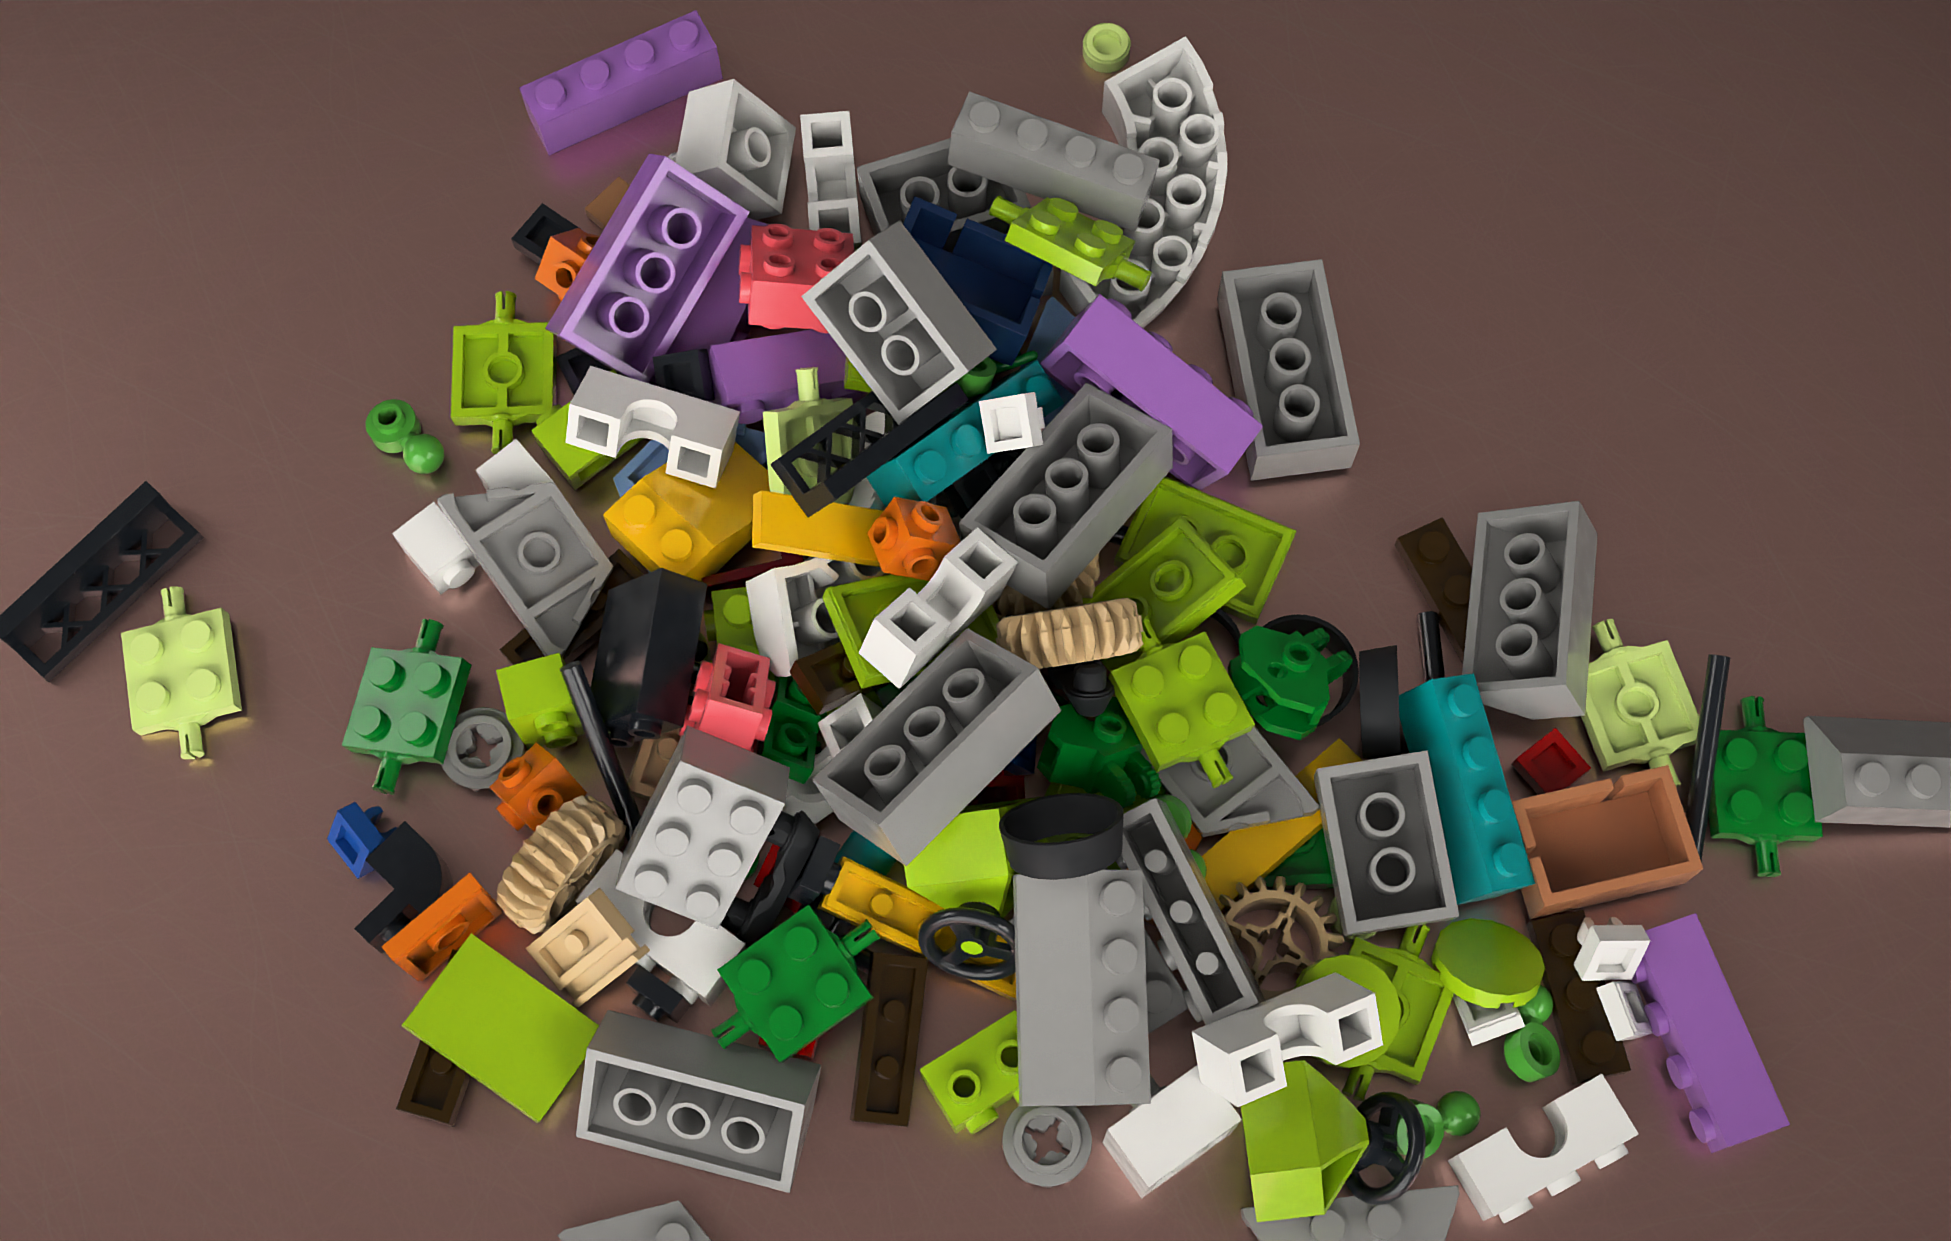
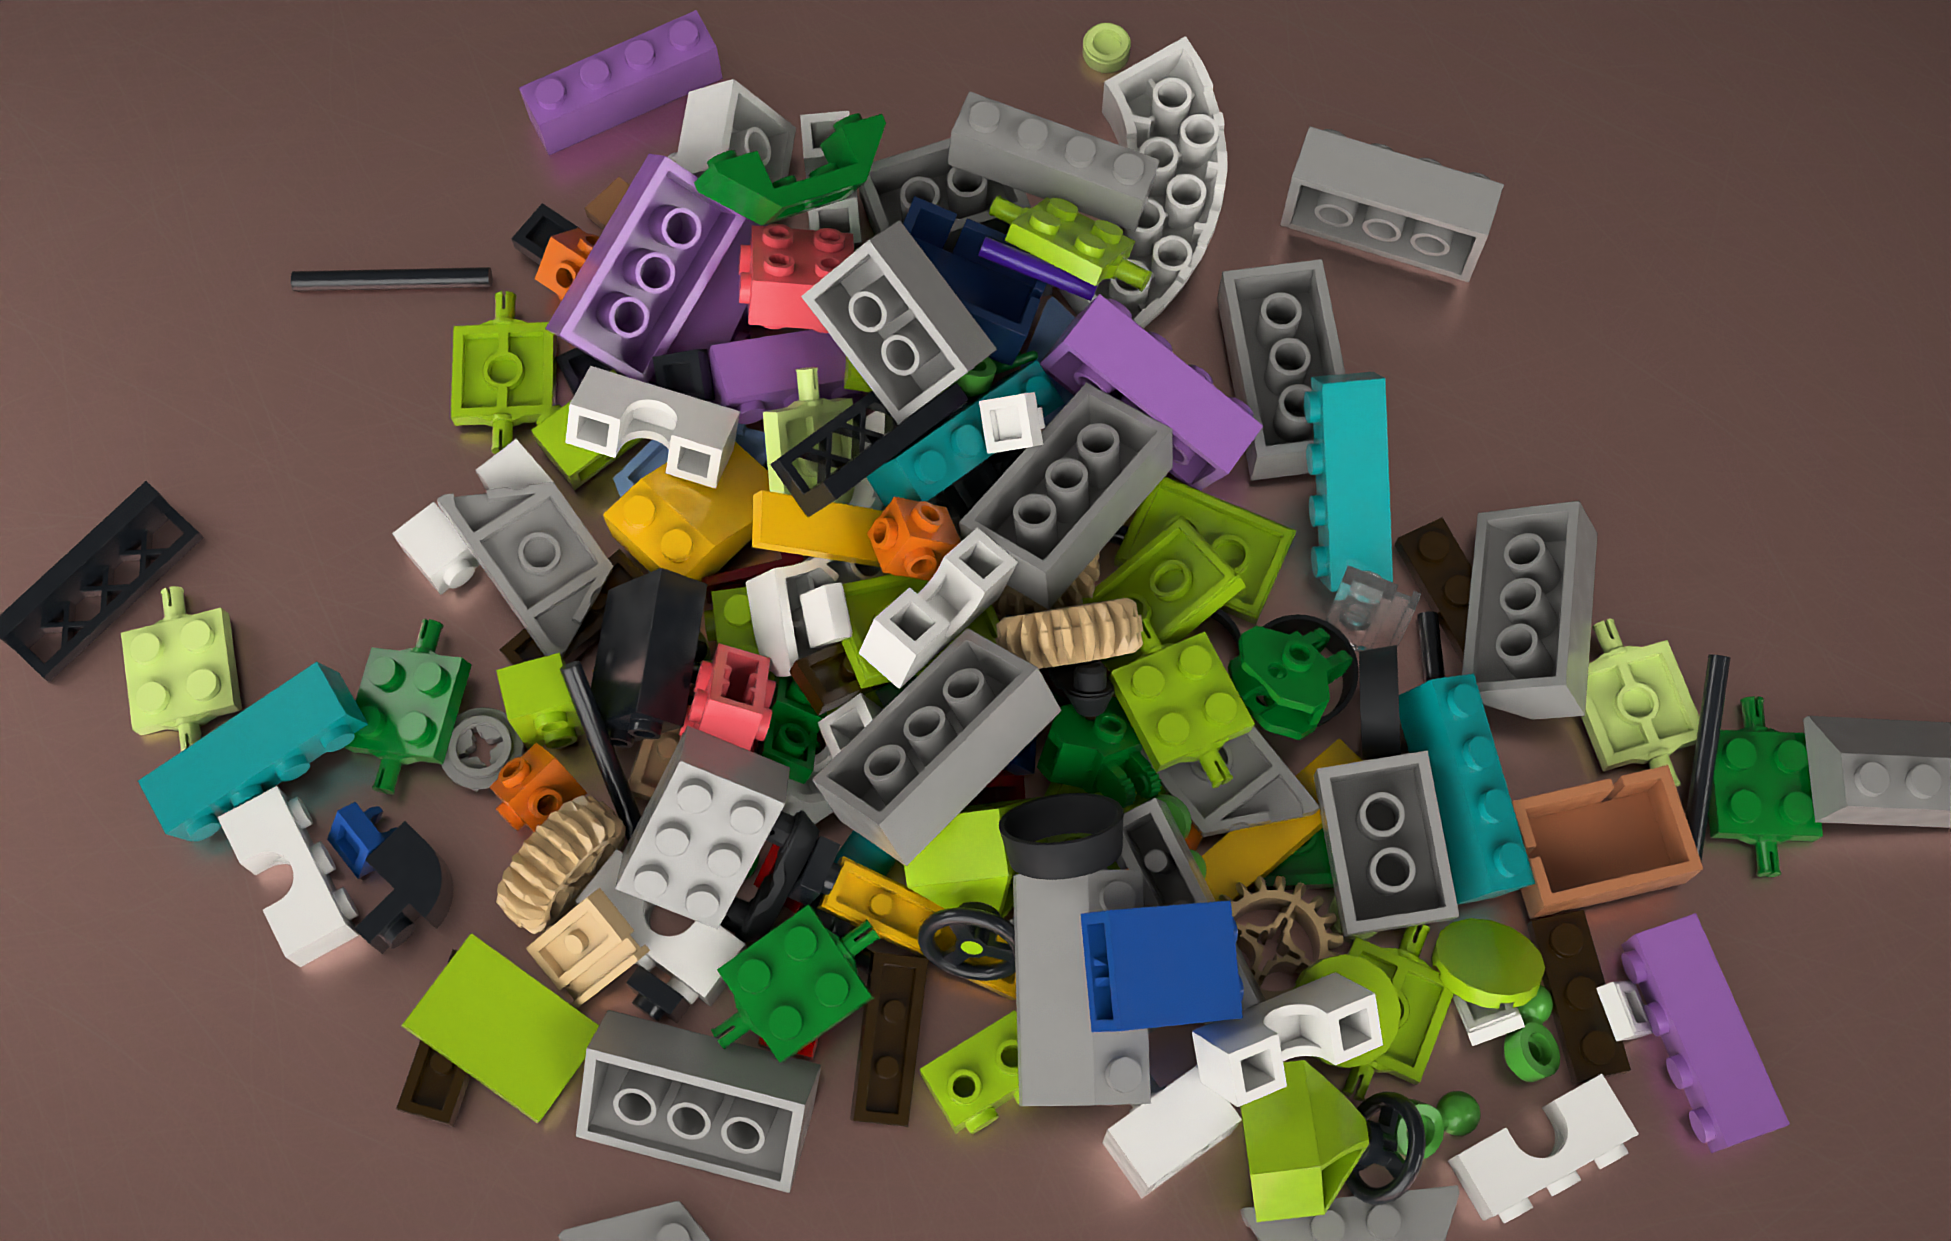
(253, 752): none -> teal brick
(313, 912): none -> white arch
(391, 279): none -> black bar
(420, 451): bright green plate -> none
(442, 927): orange tile -> none
(746, 188): none -> green slope
(826, 615): none -> white tile
(1035, 268): none -> dark purple piece
(1055, 1167): light grey gear -> none
(1161, 966): none -> blue brick
(1350, 476): none -> teal brick
(1371, 610): none -> clear plate
(1391, 203): none -> light grey brick
(1551, 764): red plate -> none
(1610, 950): white tile -> none

